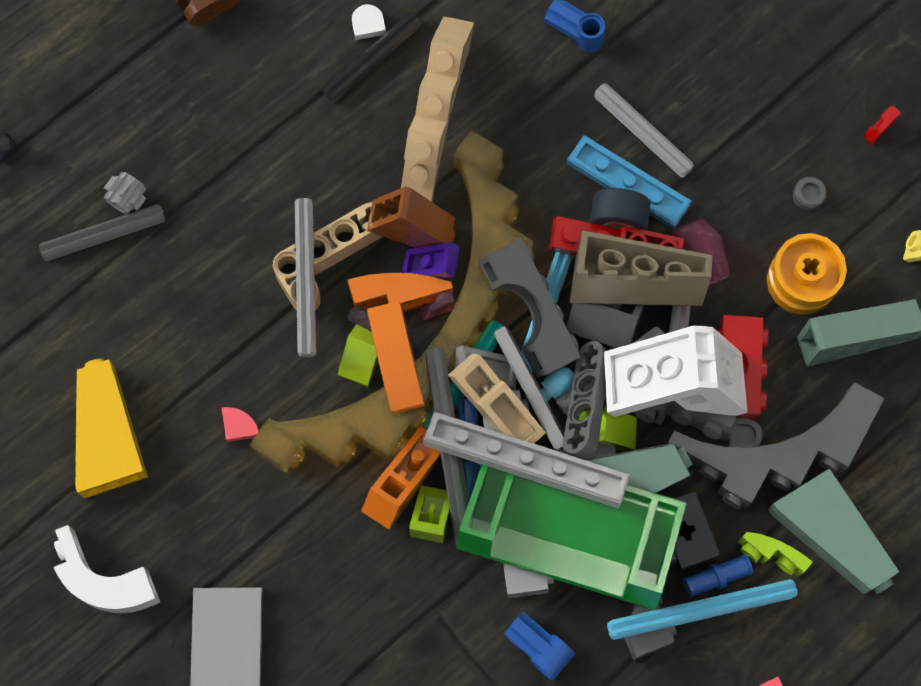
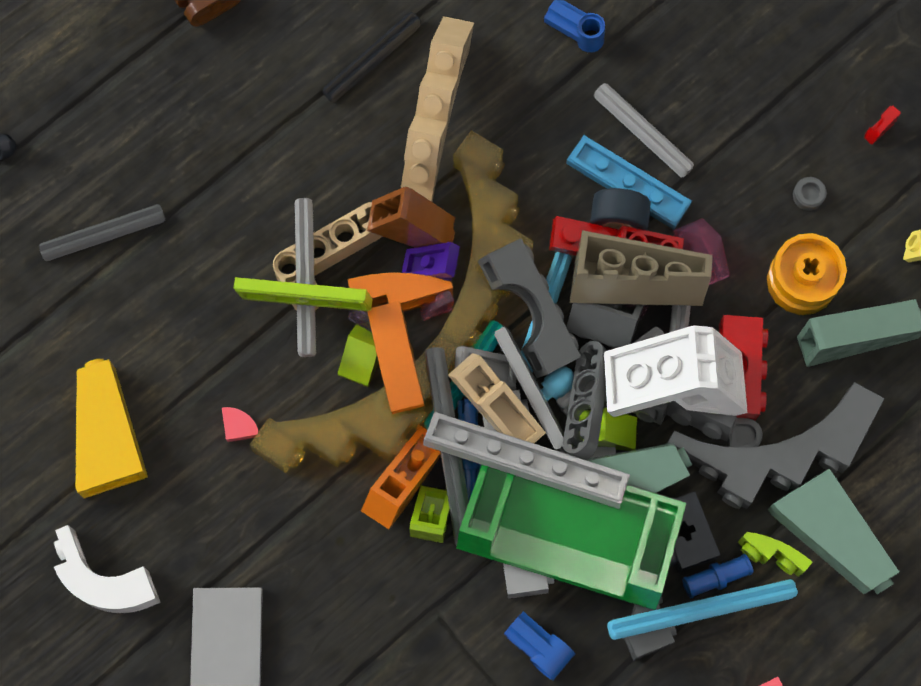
(124, 193): light grey gear -> none
(303, 294): none -> lime tile
(368, 22): white tile -> none

